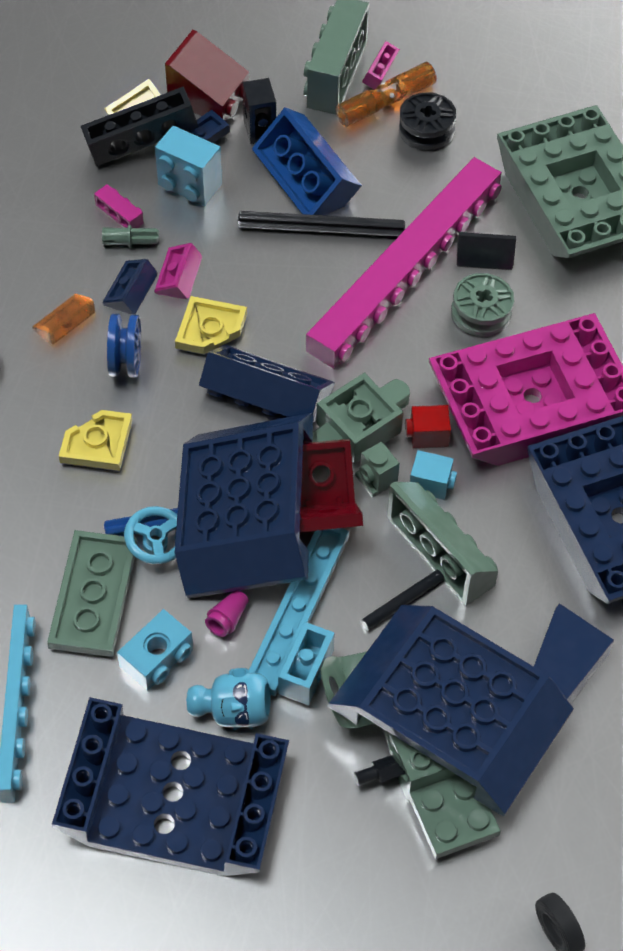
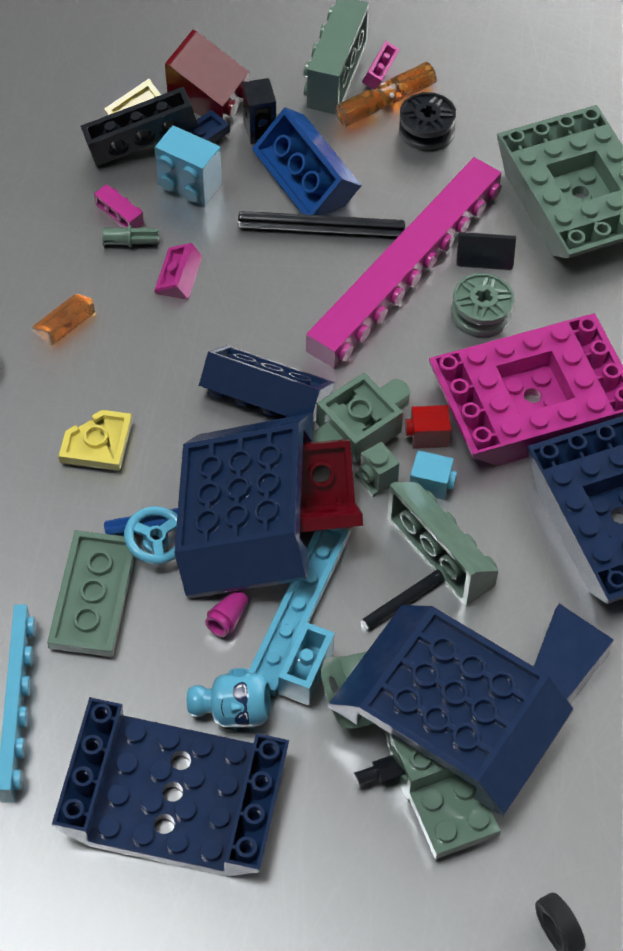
(124, 345): blue wheel -> none
(131, 286): dark blue slope -> none
(160, 633): medium azure brick -> none
(209, 325): light yellow plate -> none

